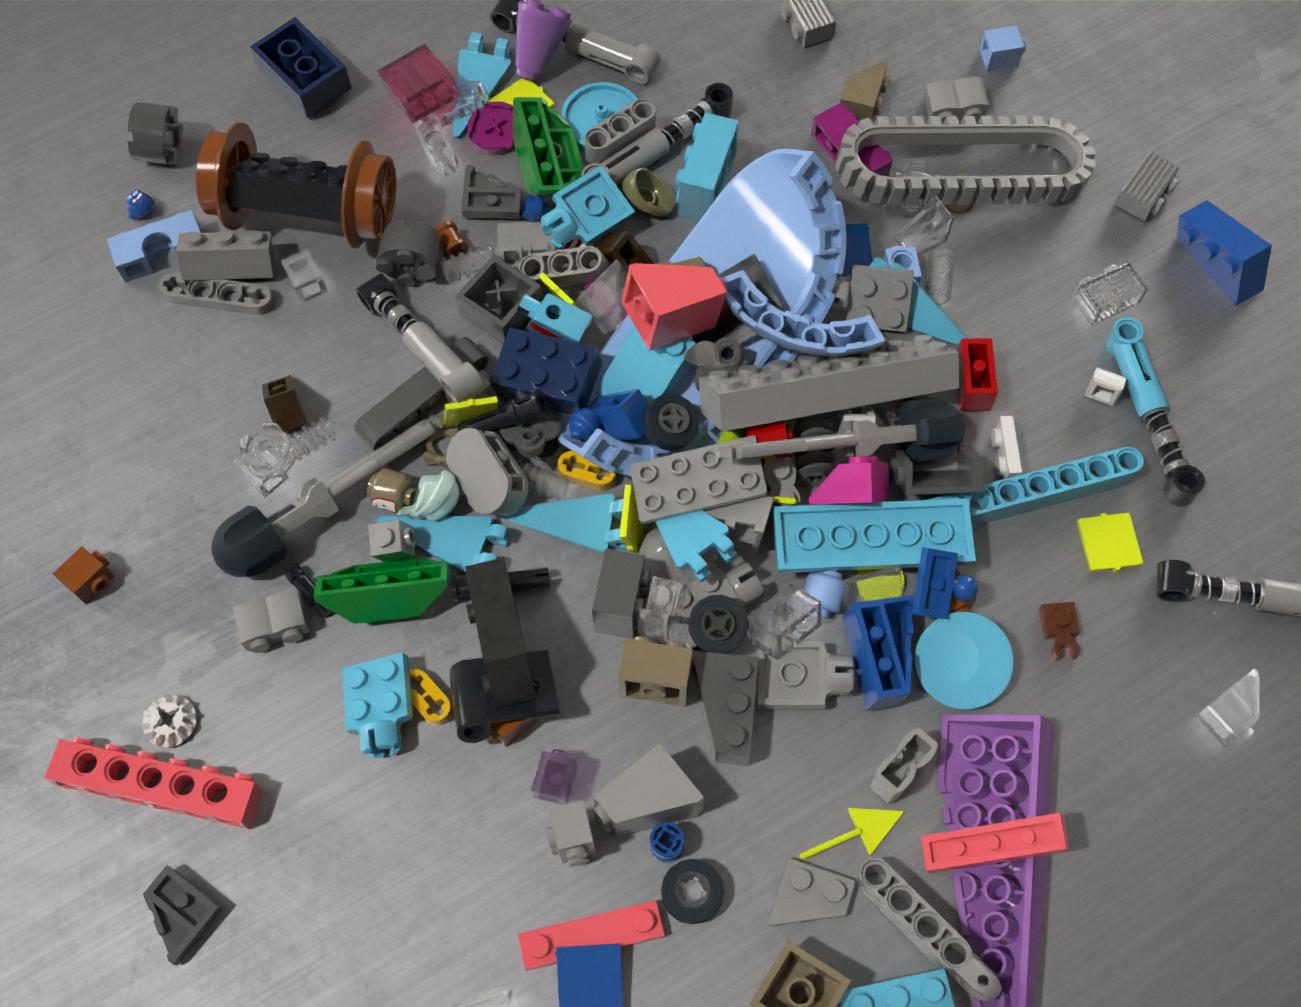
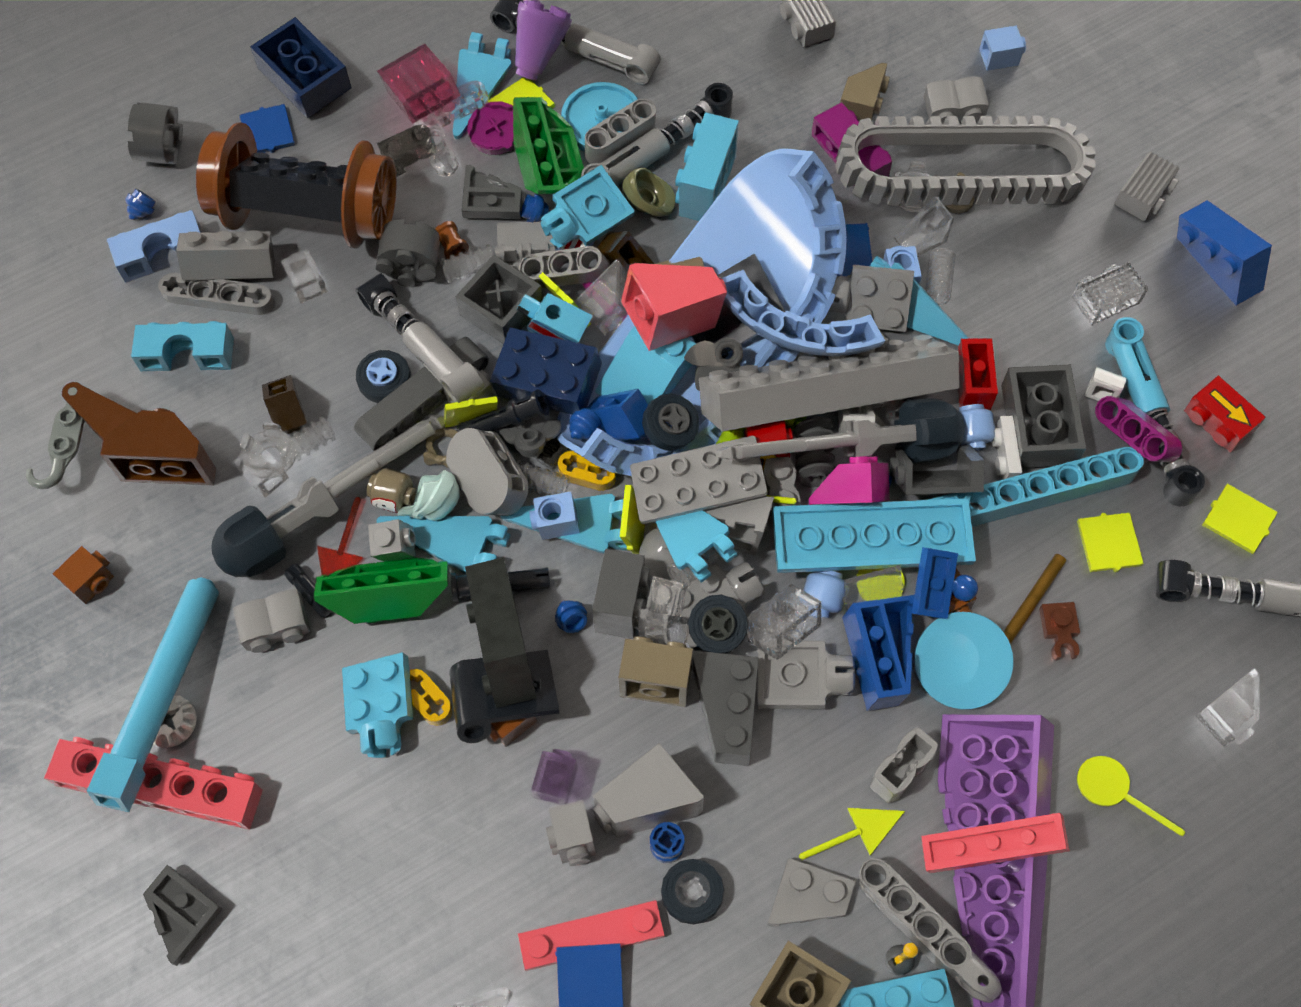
(121, 771): none -> medium azure brick
(135, 445): none -> reddish brown slope
(158, 344): none -> medium azure arch
(270, 128): none -> blue piece
(334, 560): none -> clear red piece
(375, 368): none -> black wheel
(408, 147): none -> clear smoke leg
(564, 525): none -> light blue brick
(571, 616): none -> blue plate
(903, 956): none -> dark grey hinge
(978, 426): none -> light blue head
(1034, 597): none -> pearl gold bar
(1044, 414): none -> dark grey brick
(1107, 784): none -> neon yellow piece
(1151, 432): none -> magenta beam
(1224, 414): none -> red brick
(1239, 518): none -> neon yellow piece

